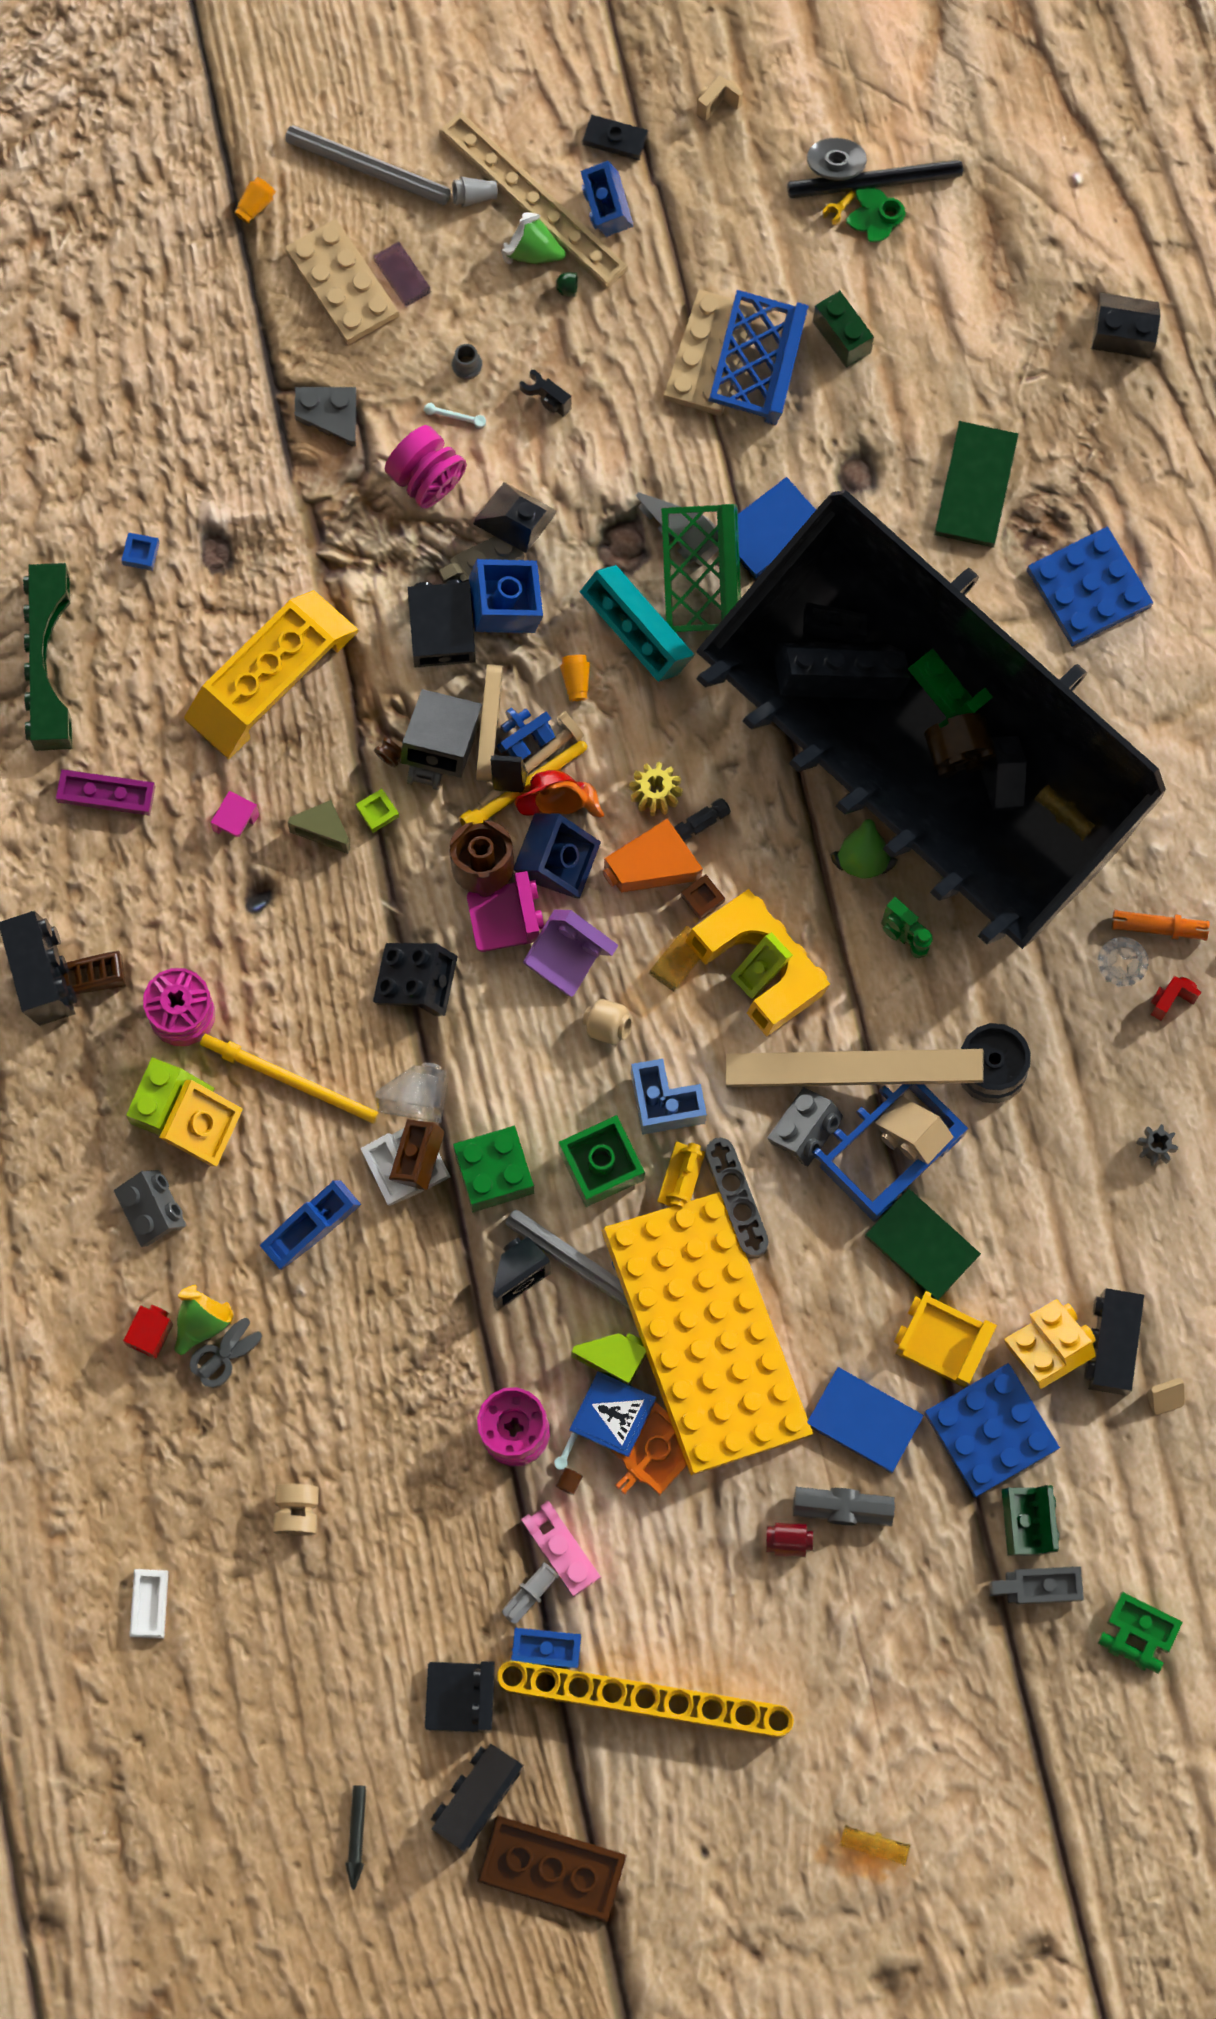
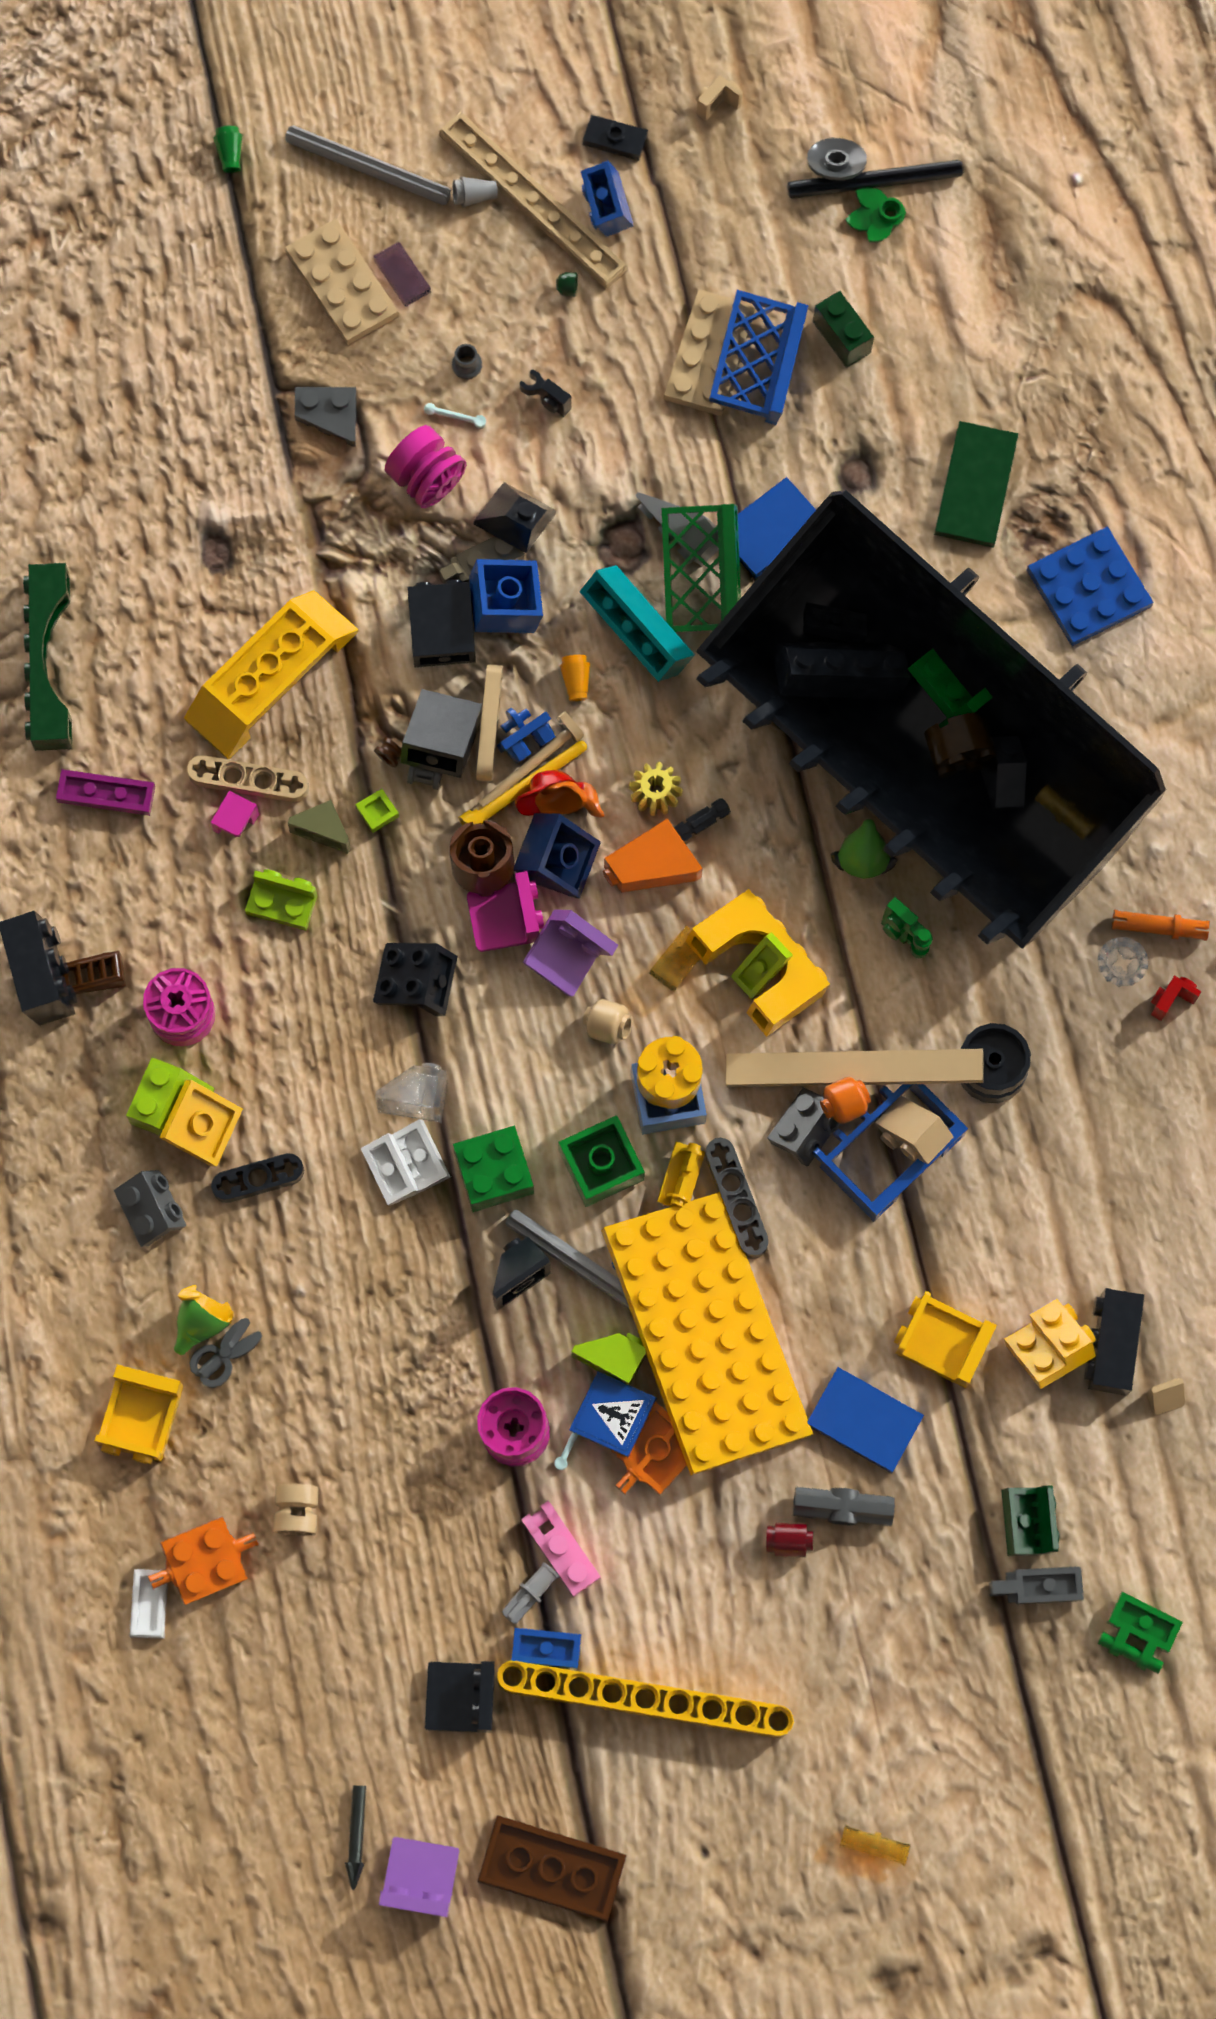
(139, 1414): none -> yellow panel
(140, 551): blue plate -> none
(148, 1331): red brick -> none
(203, 1560): none -> orange plate
(229, 145): none -> green cone
(233, 1053): yellow bar -> none
(236, 1191): none -> black beam
(246, 784): none -> tan beam
(255, 199): light orange cone -> none
(281, 899): none -> lime bracket
(310, 1224): blue slope -> none
(417, 1154): reddish brown slope -> none
(420, 1877): none -> medium lavender bracket
(476, 1797): black slope -> none
(508, 773): black slope -> none
(532, 243): bright green hat -> none
(569, 1481): reddish brown piece -> none
(670, 1054): none -> yellow brick
(702, 897): reddish brown plate -> none
(838, 208): yellow hand -> none
(845, 1100): none -> orange head
(922, 1244): dark green tile -> none
(991, 1430): blue plate -> none
(1126, 325): black slope -> none
(1158, 1153): dark grey gear -> none

